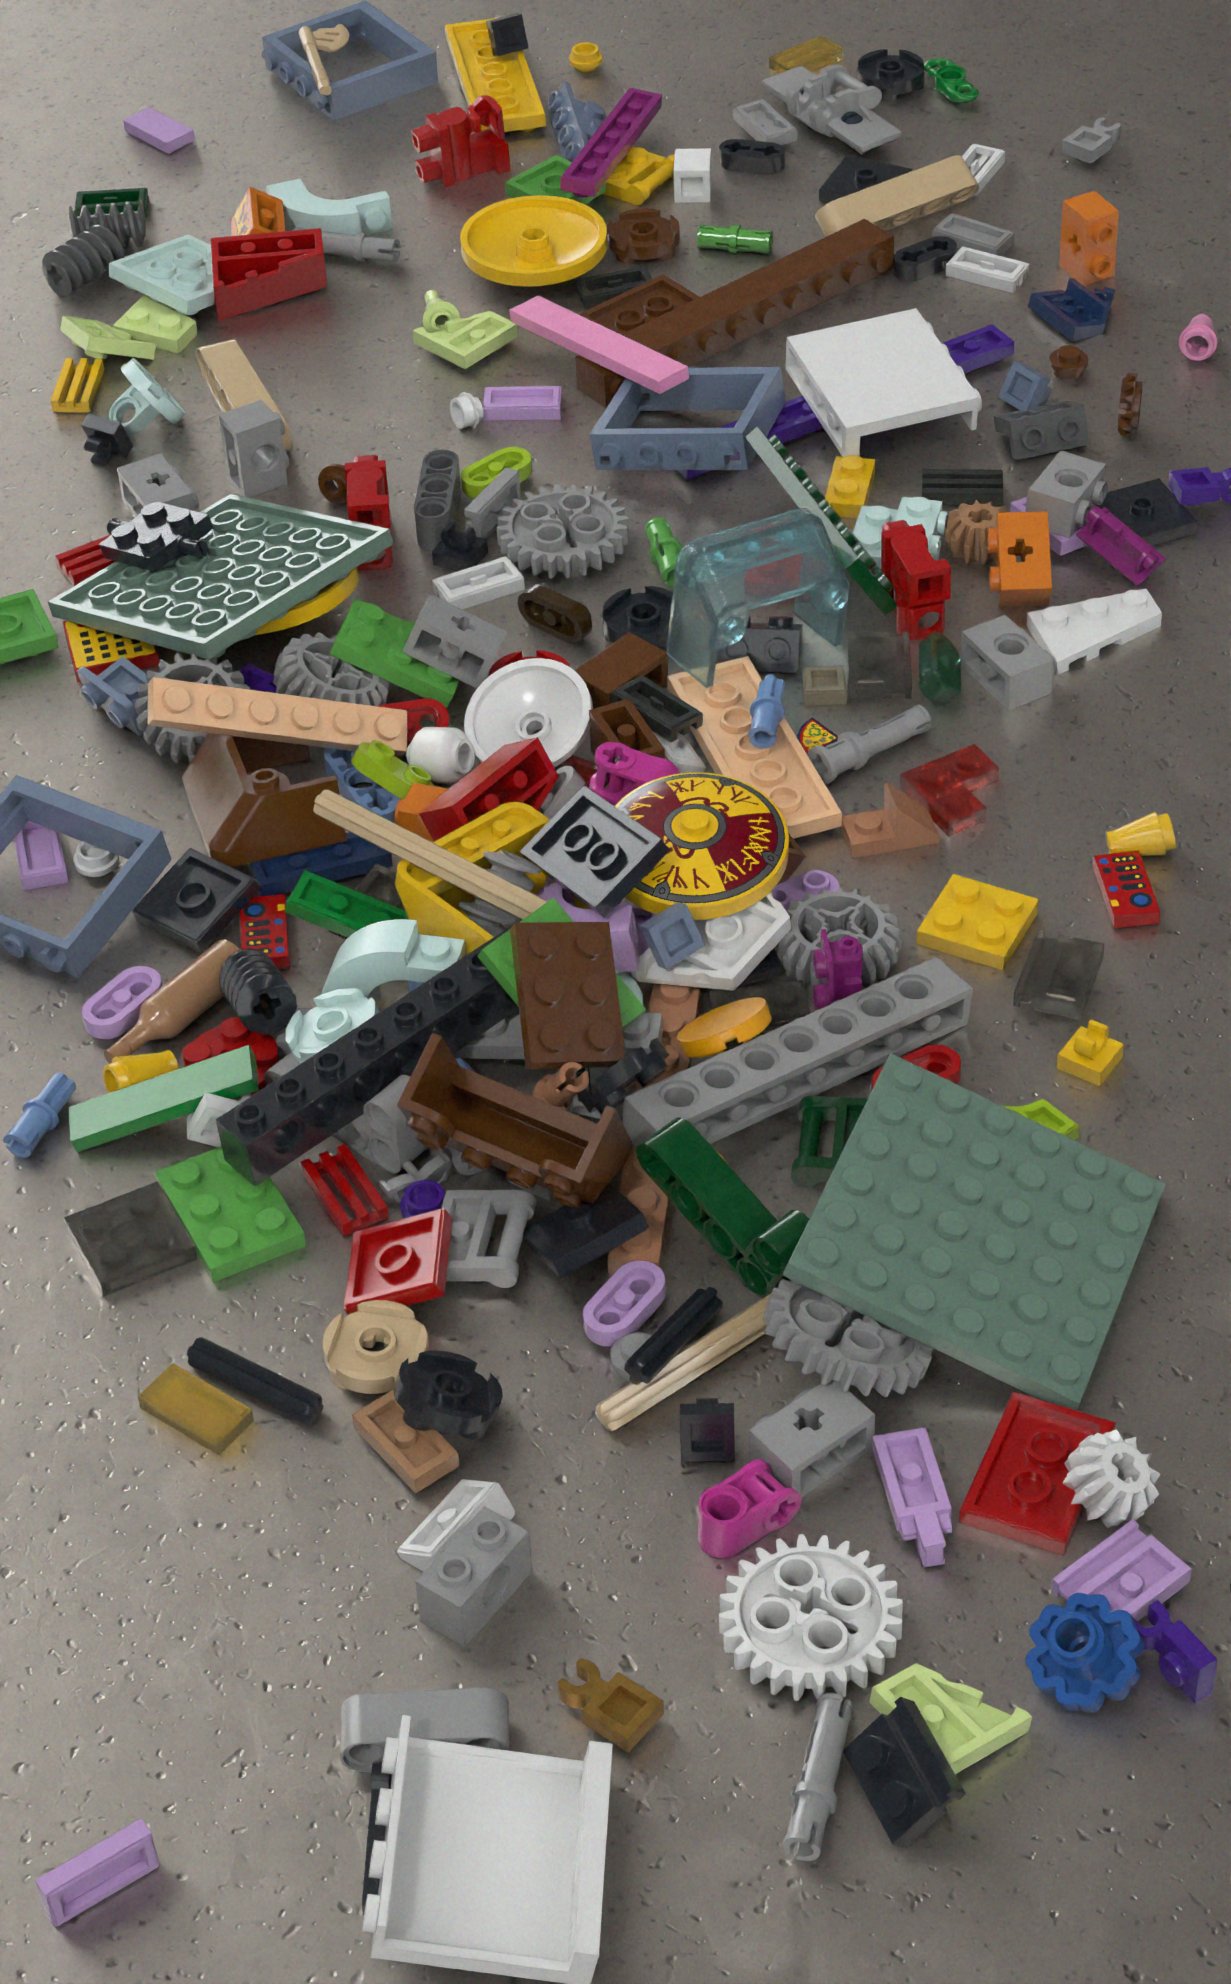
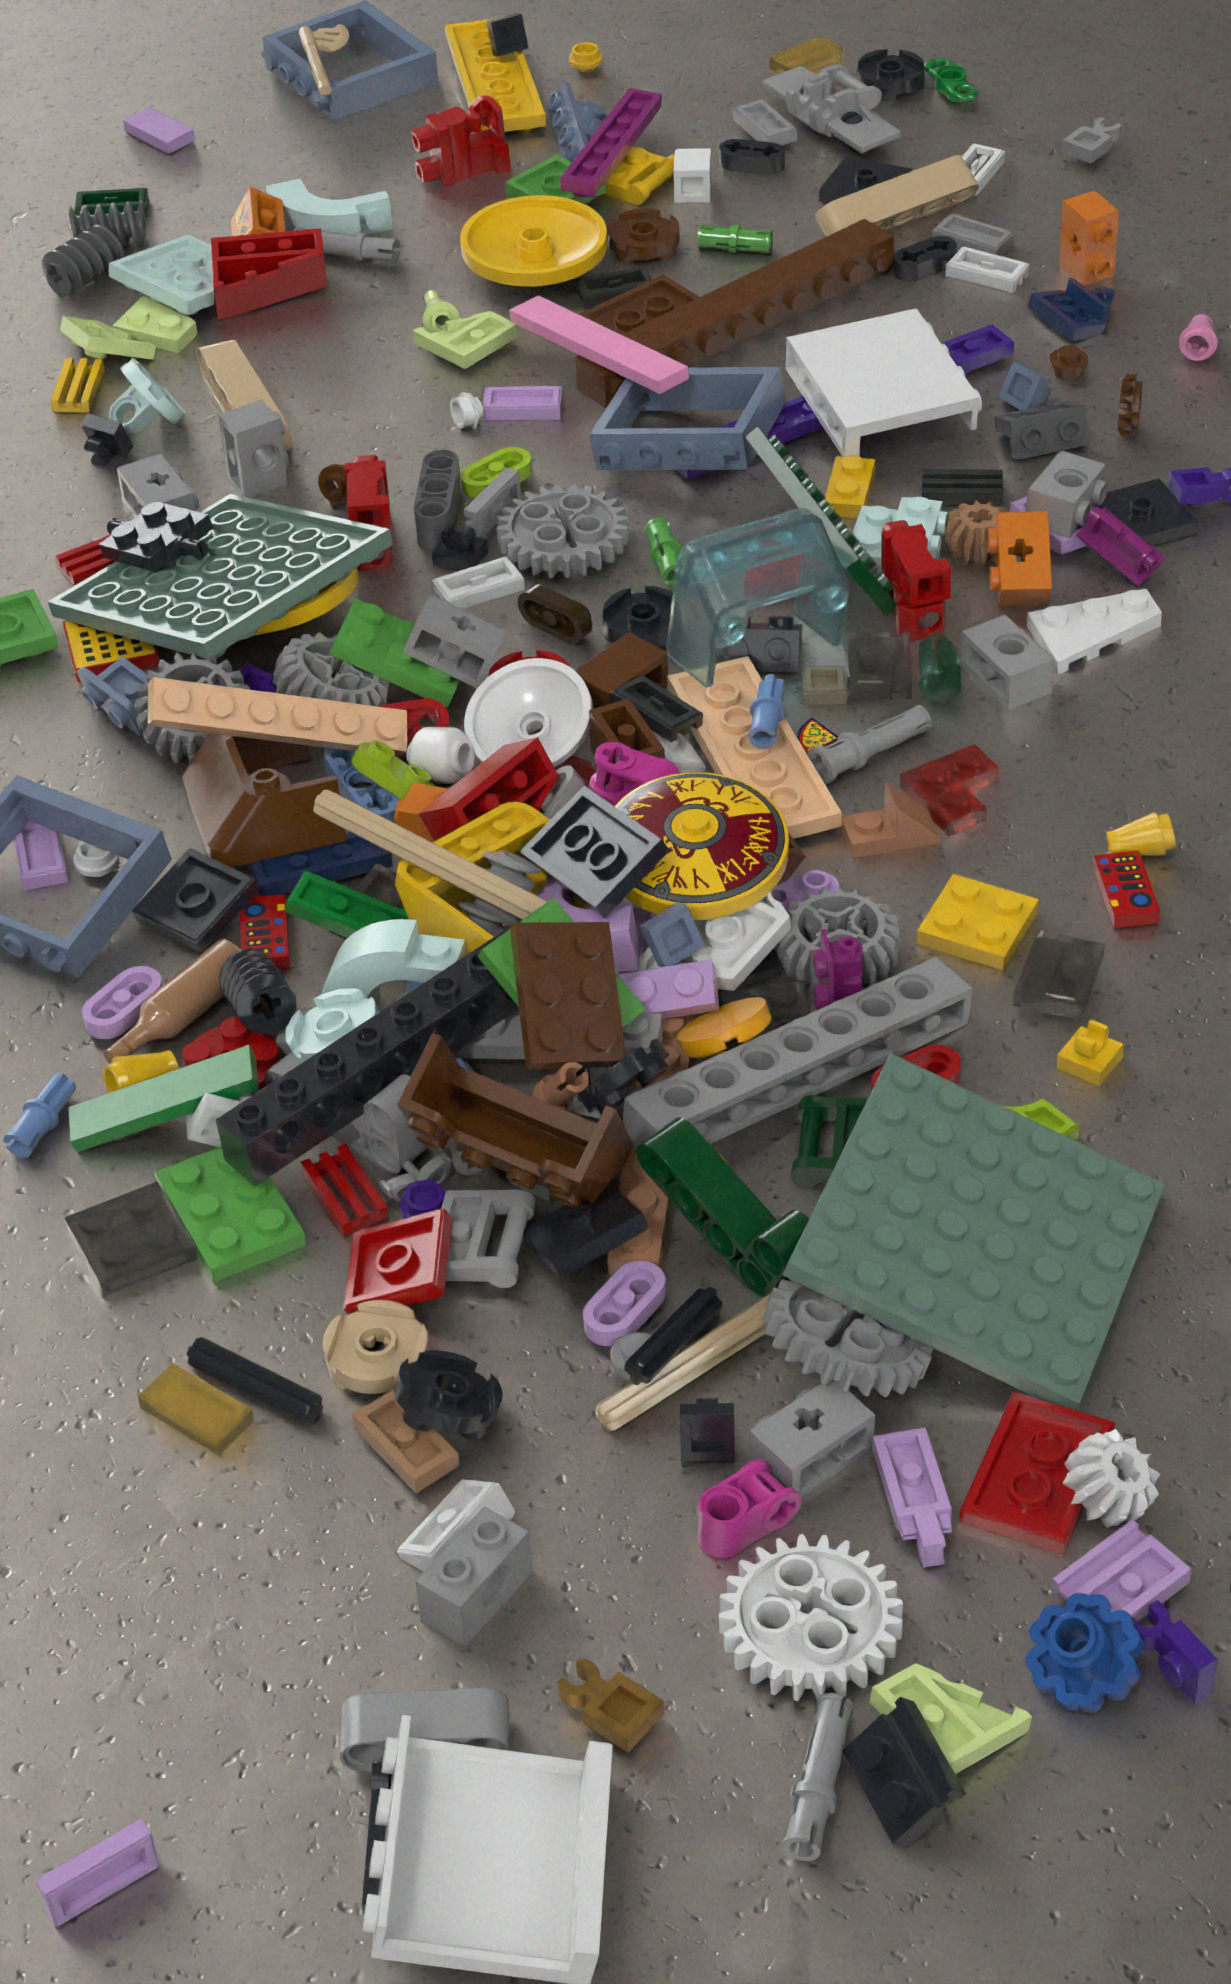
(676, 988): none -> lavender plate

